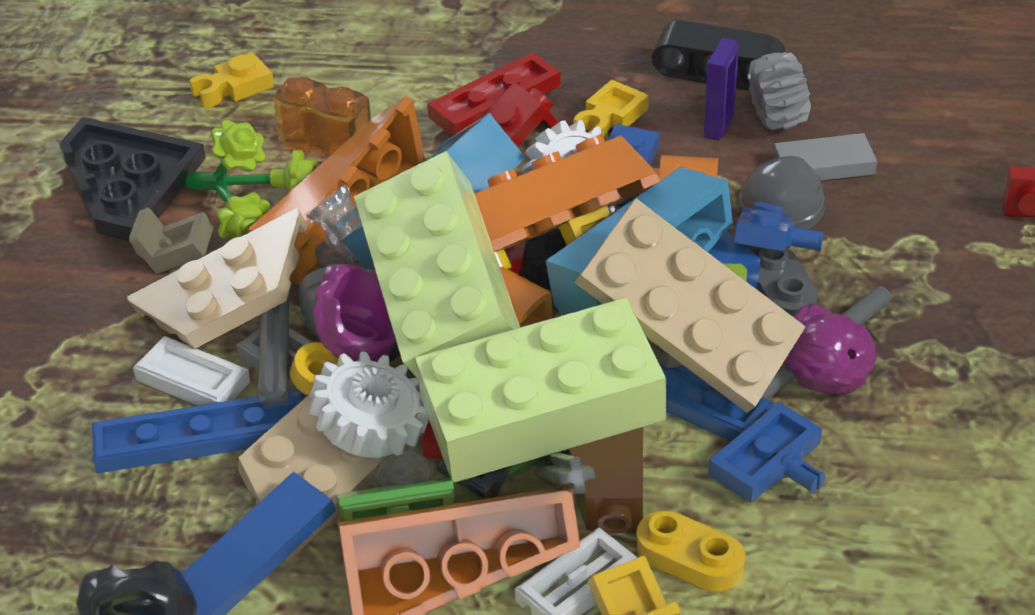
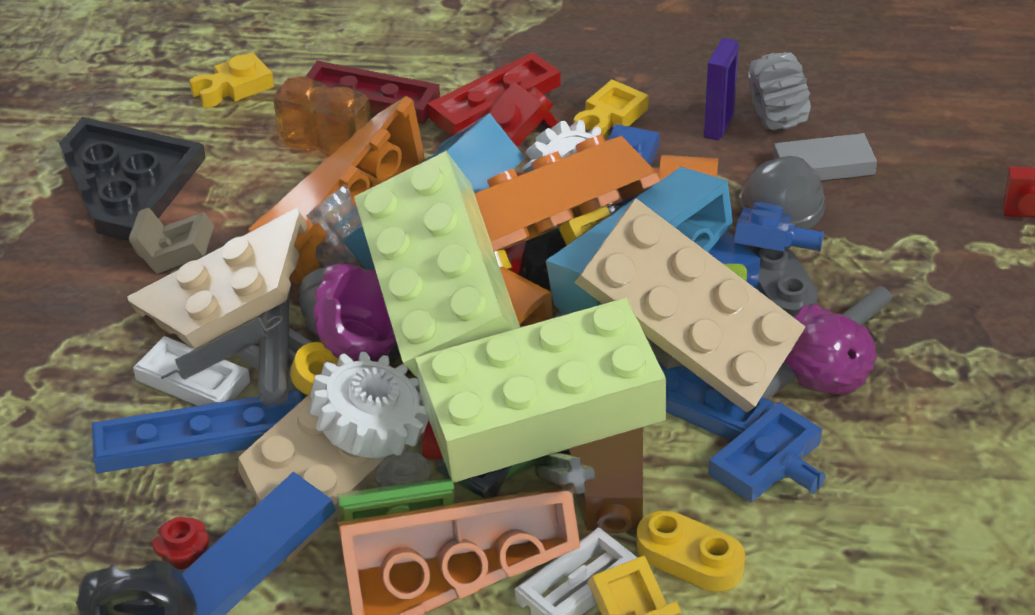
(181, 541): none -> red plate
(222, 348): none -> dark grey piece
(242, 148): lime plant -> none
(380, 88): none -> dark red plate
(688, 46): black beam -> none

